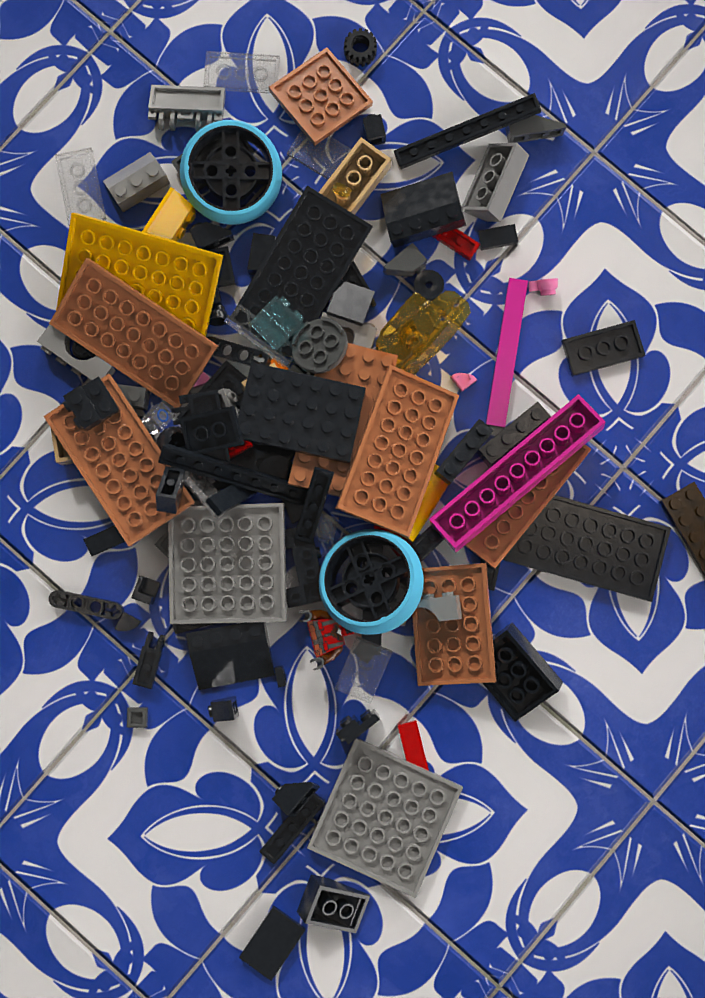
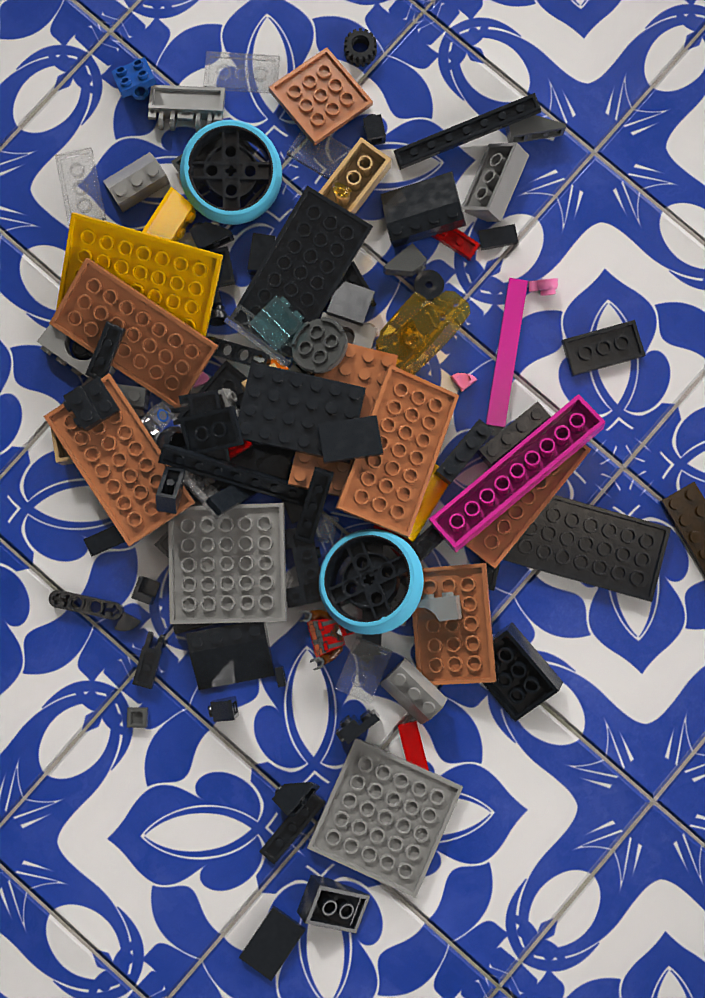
(105, 350): none -> black tile
(133, 76): none -> blue plate
(350, 439): none -> black tile
(413, 691): none -> light grey slope

